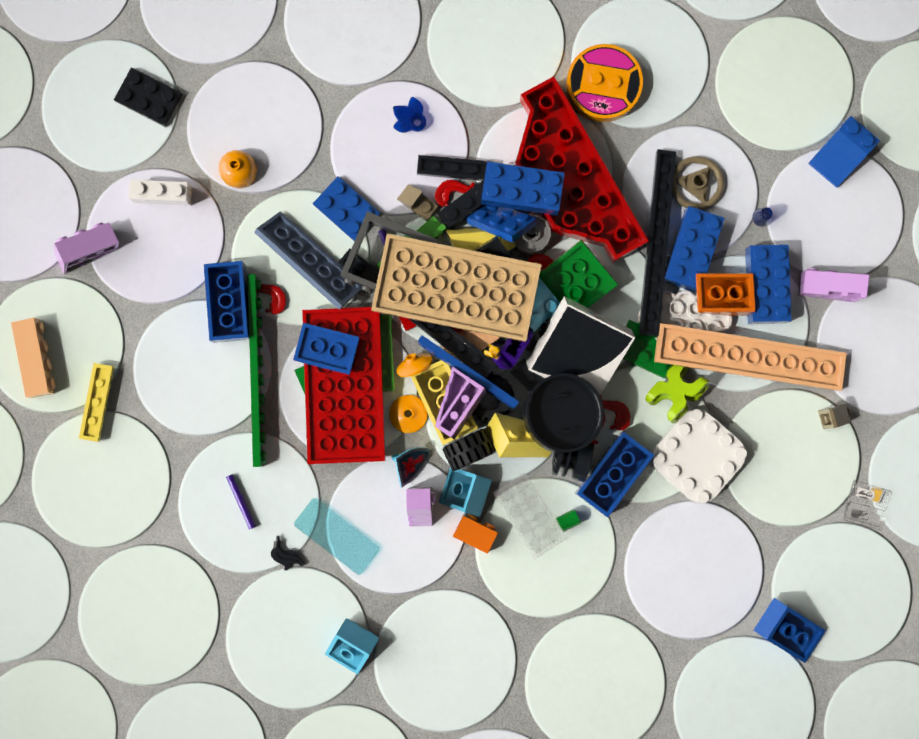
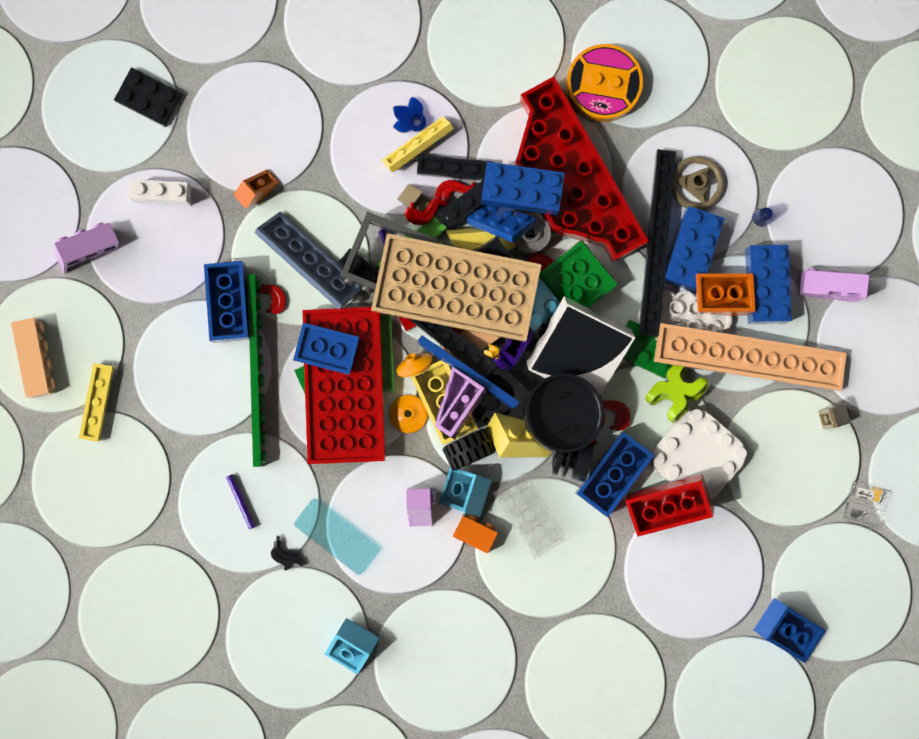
(237, 169): light orange cylinder -> none
(255, 188): none -> orange slope
(344, 207): blue plate -> none
(411, 463): shield -> none
(417, 144): none -> light yellow plate
(418, 217): none -> red piece
(568, 520): green piece -> none
(670, 505): none -> red brick
(843, 151): blue slope -> none

